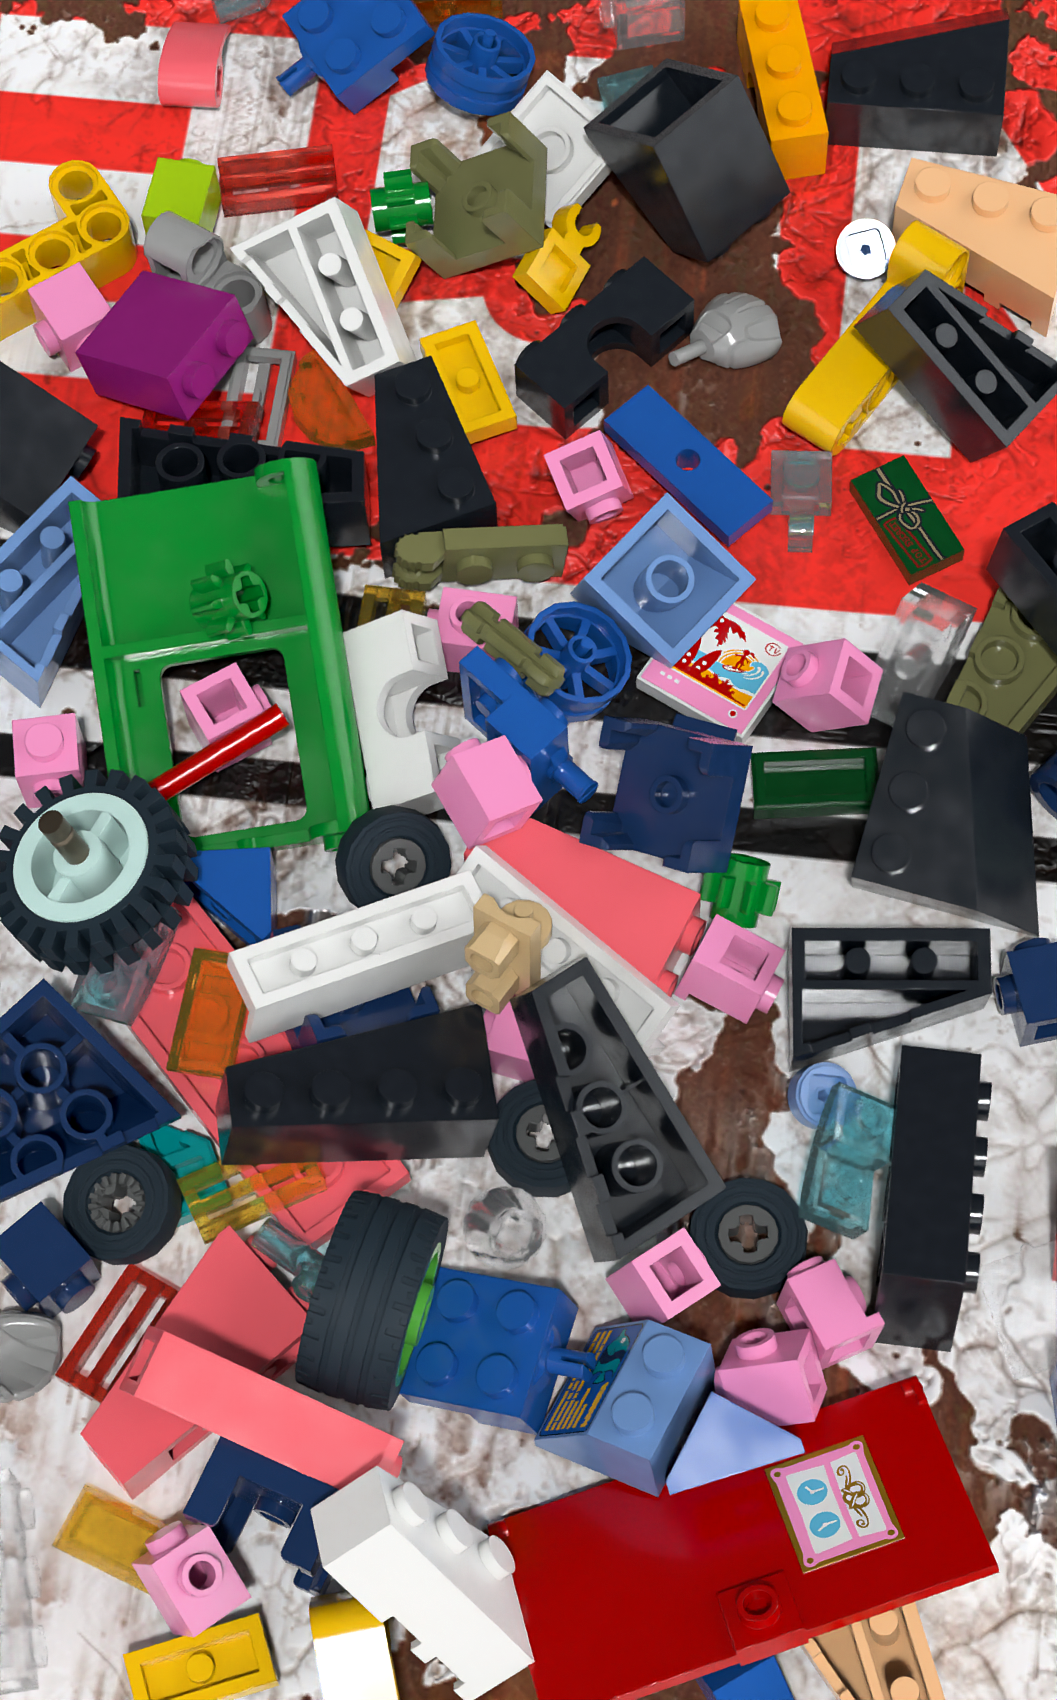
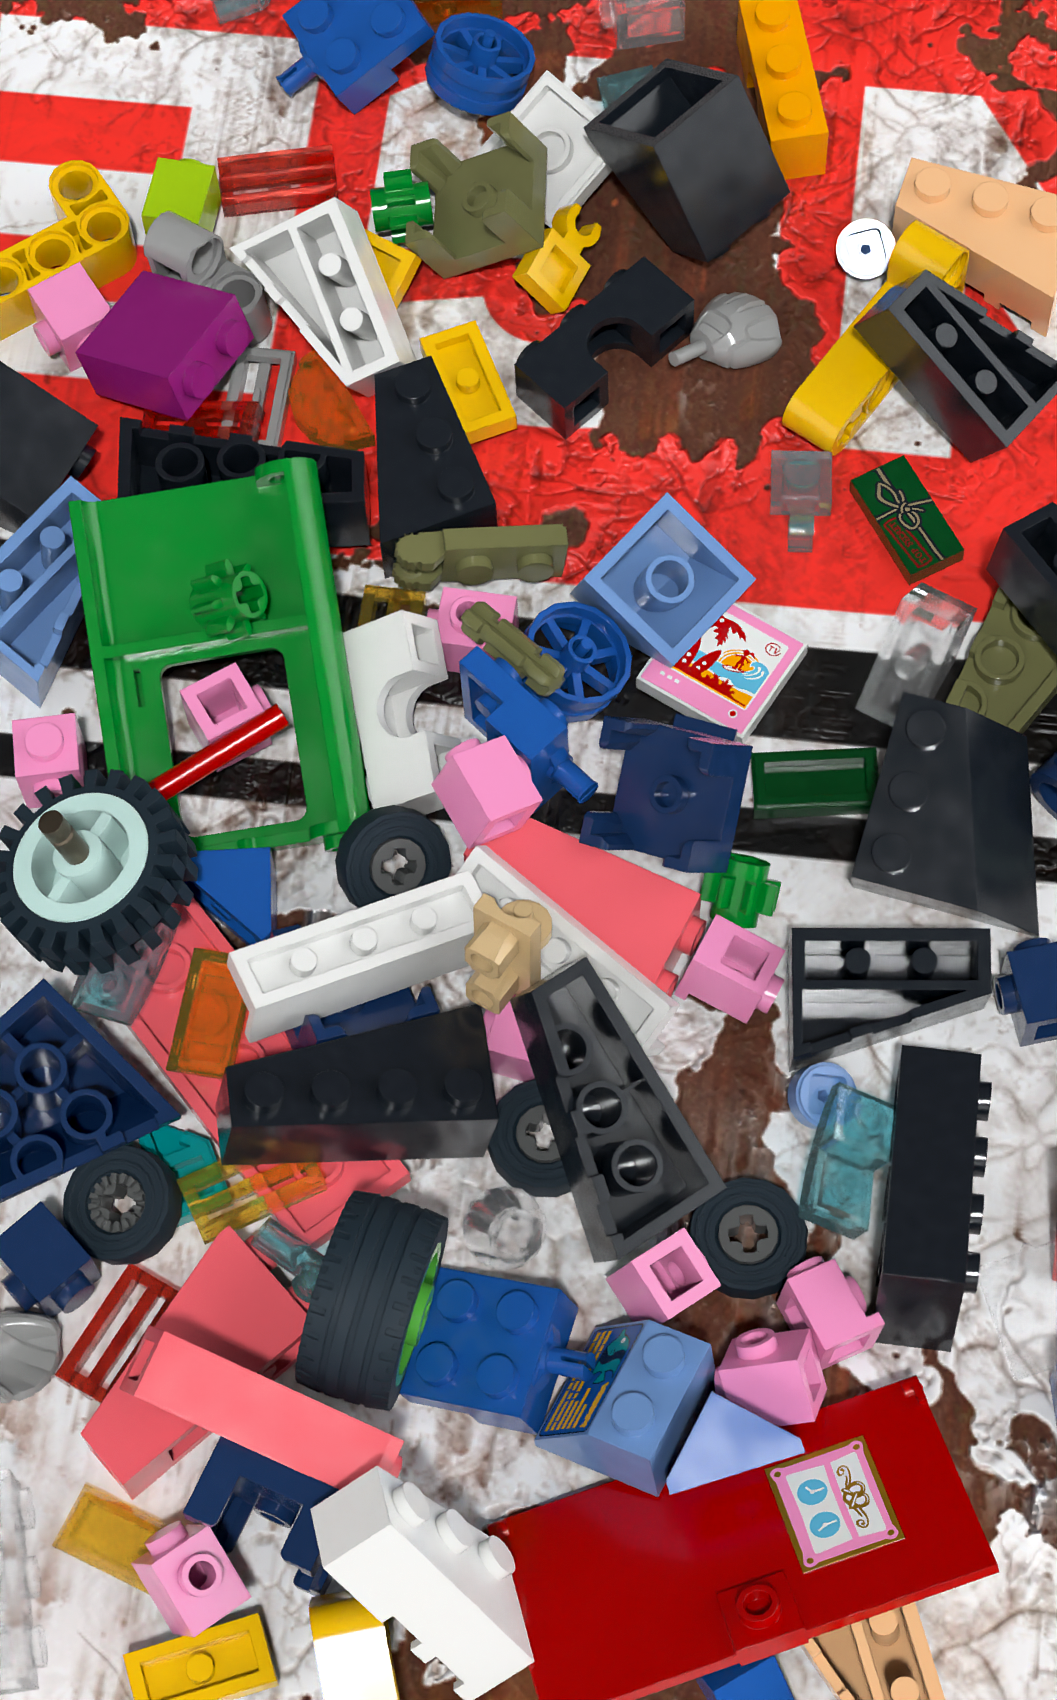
(192, 65): coral panel -> none
(589, 478): bright pink brick -> none
(666, 444): blue tile -> none
(827, 685): bright pink brick -> none
(922, 87): black wedge -> none

